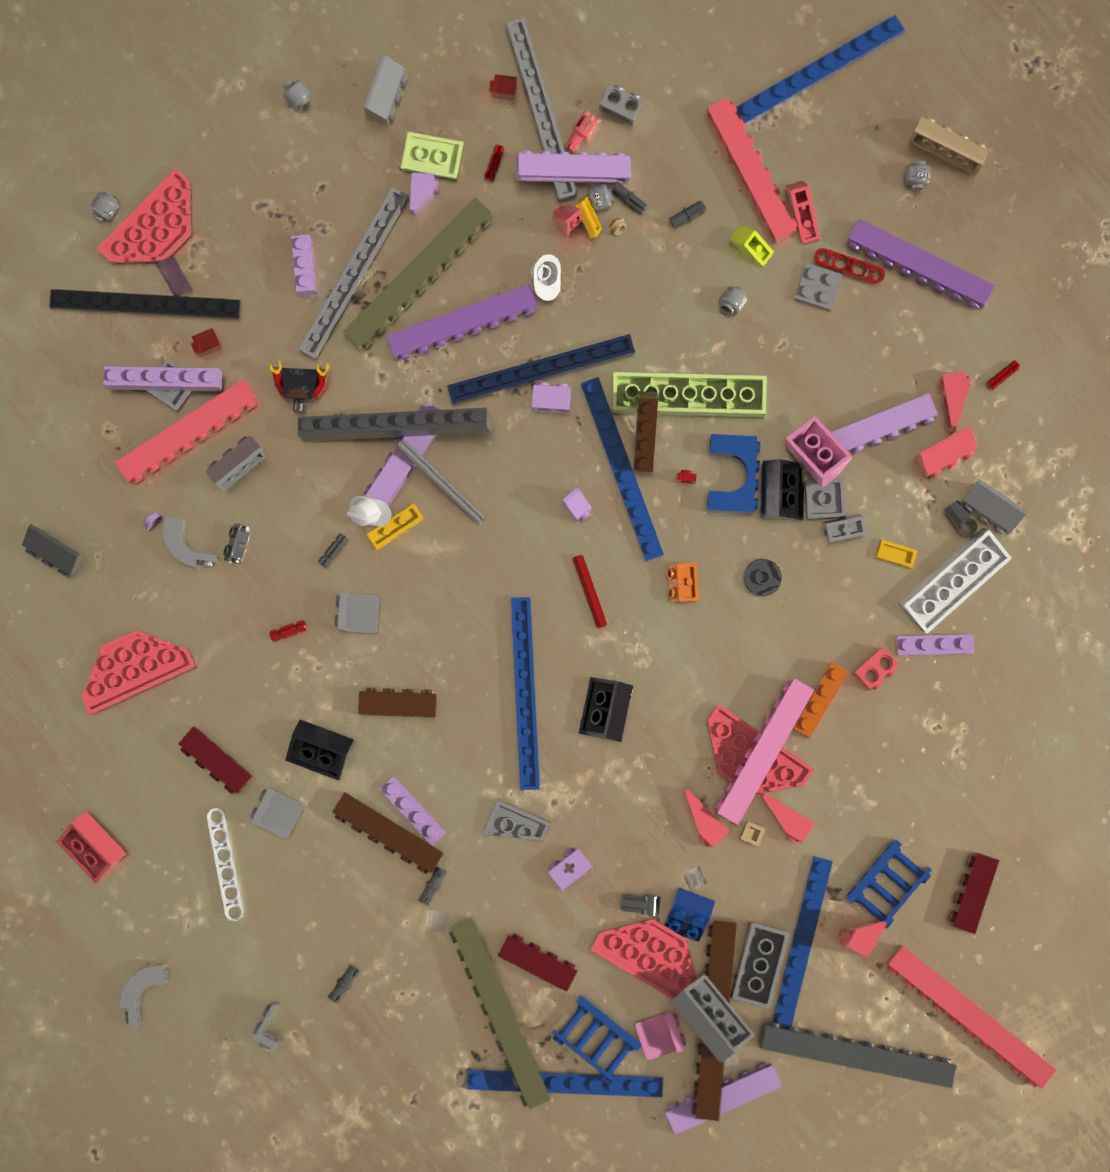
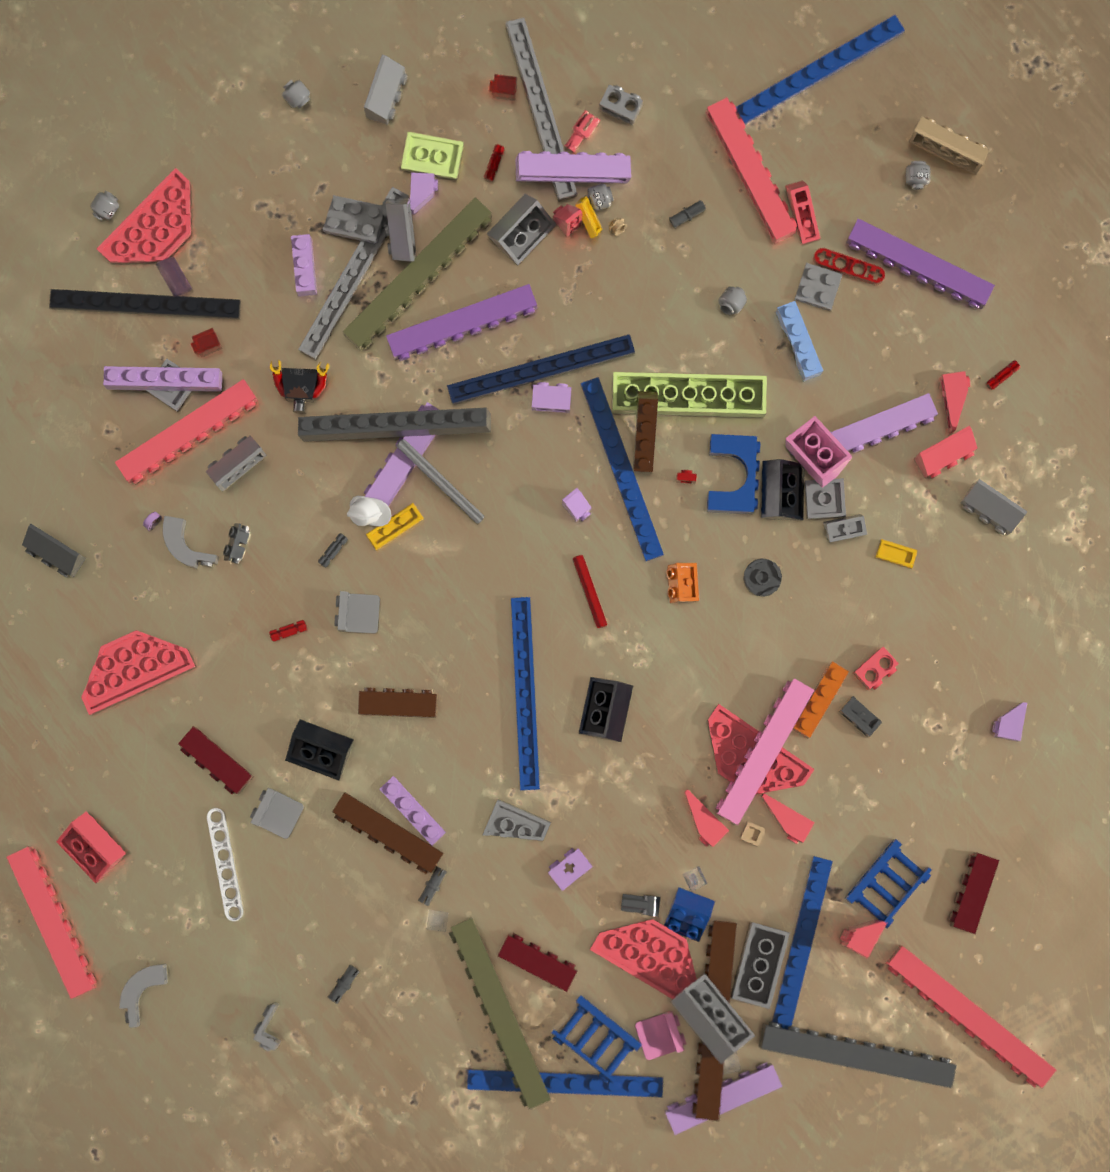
(51, 922): none -> coral brick
(354, 219): none -> light grey plate
(400, 229): none -> light grey slope
(521, 228): none -> light grey slope
(546, 277): white piece -> none
(629, 197): dark grey axle -> none
(752, 245): neon yellow slope -> none
(796, 331): none -> light blue arch
(860, 717): none -> dark grey hinge
(935, 645): lavender plate -> none
(955, 580): white arch -> none
(960, 517): dark grey piece -> none
(1010, 724): none -> lavender slope

